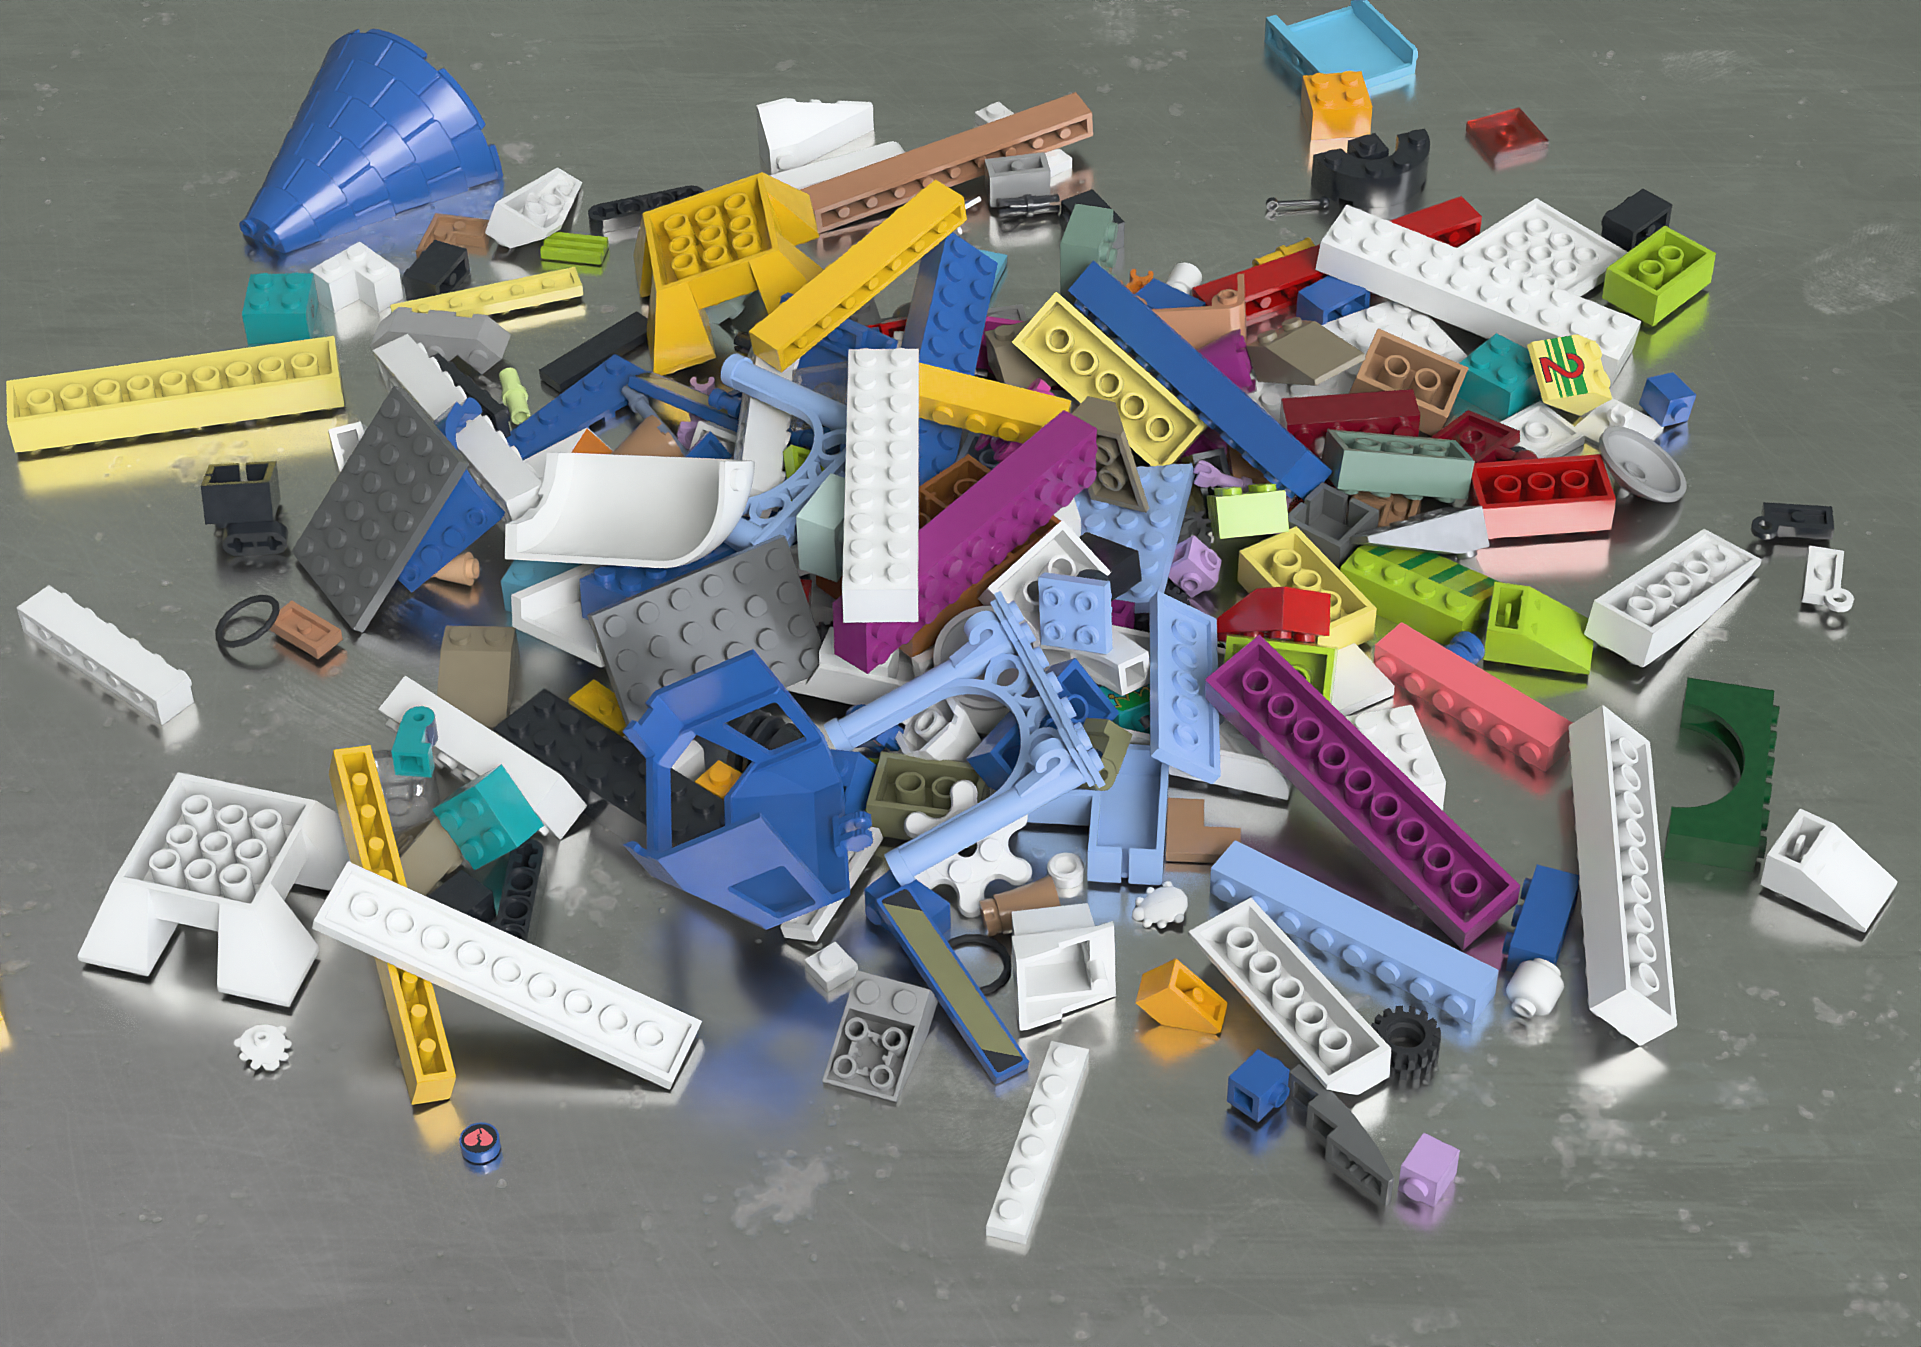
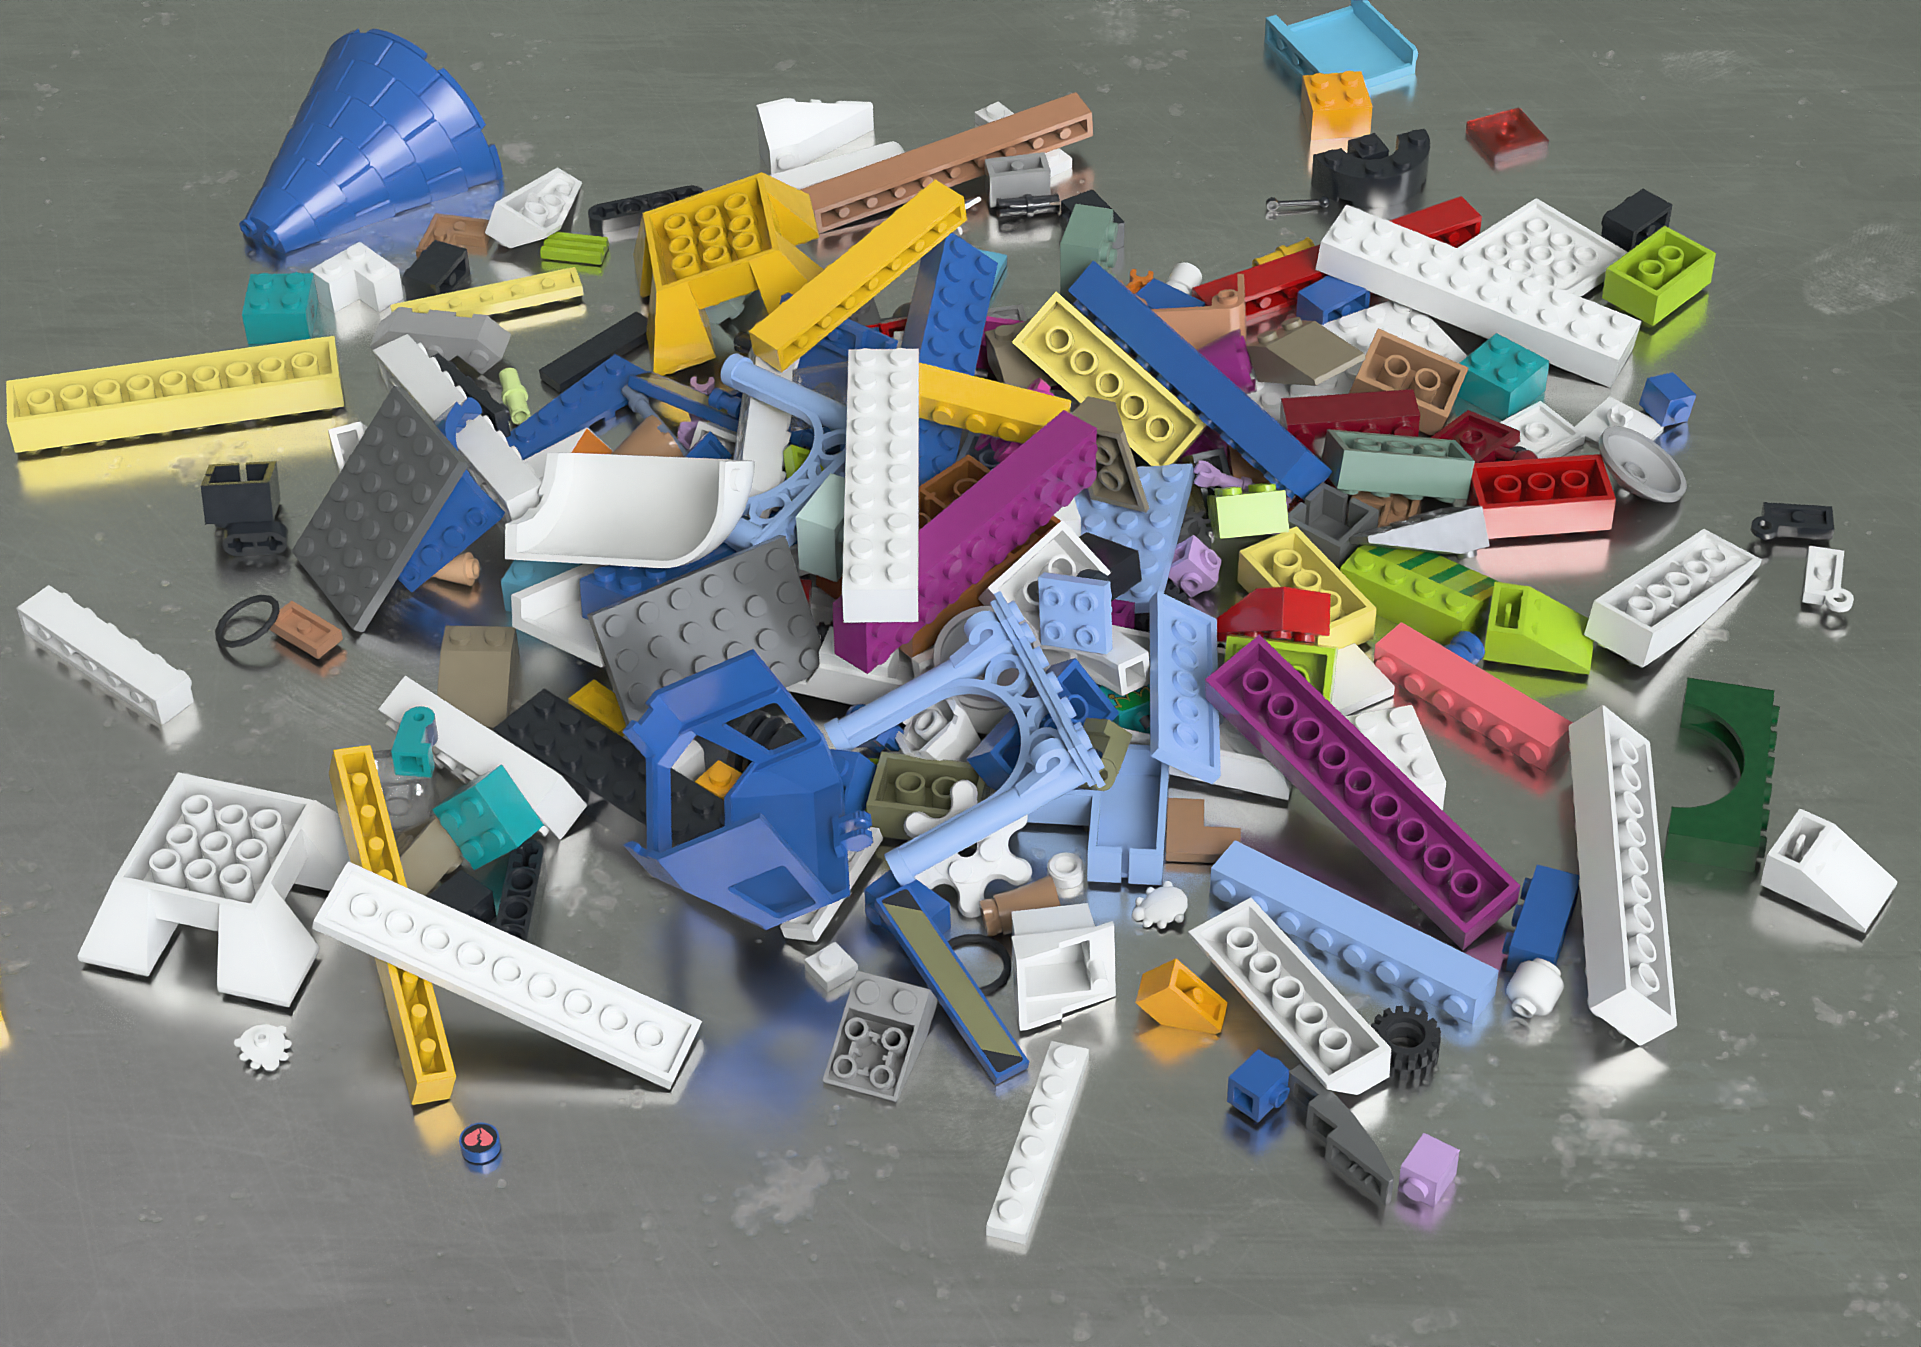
(1570, 373): light yellow slope -> none

